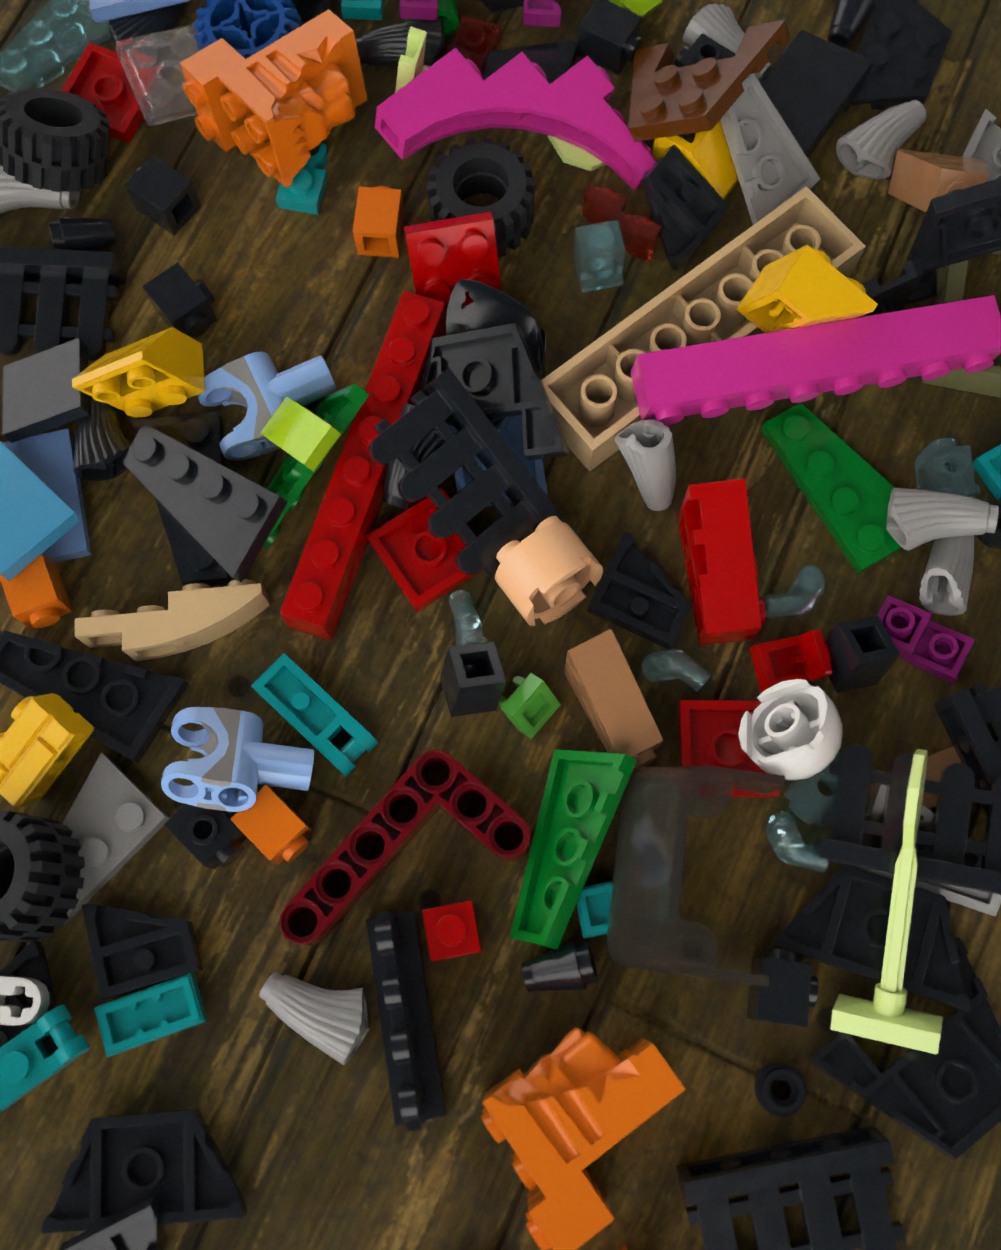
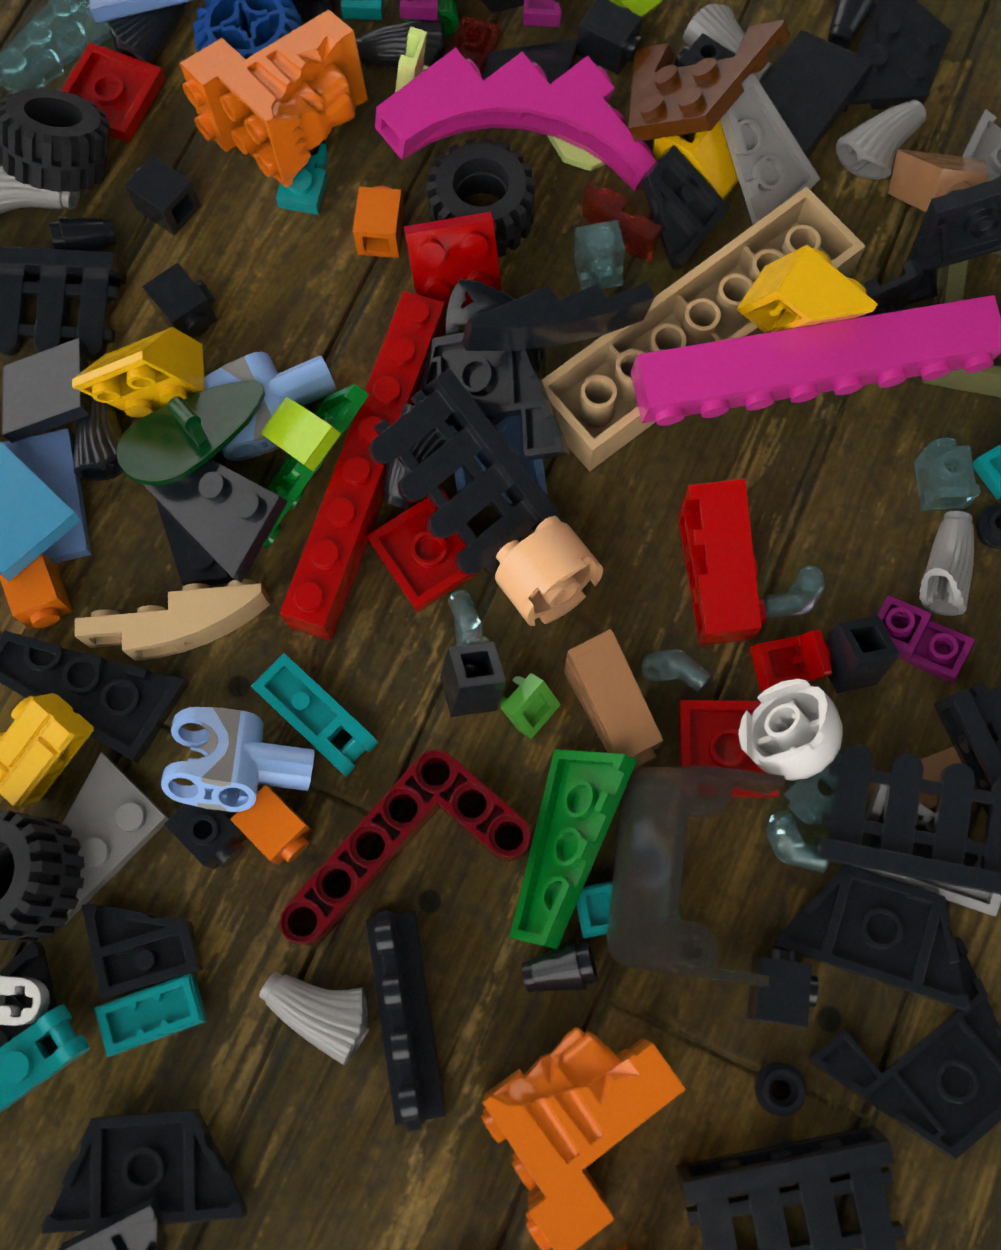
(156, 73): clear plate -> none
(187, 432): none -> dark green shield
(452, 931): red brick -> none
(545, 321): none -> black slope
(639, 596): black wing -> none
(651, 458): light grey piece -> none
(837, 484): green wing -> none
(886, 1016): yellowish green piece -> none
(927, 515): light grey piece -> none

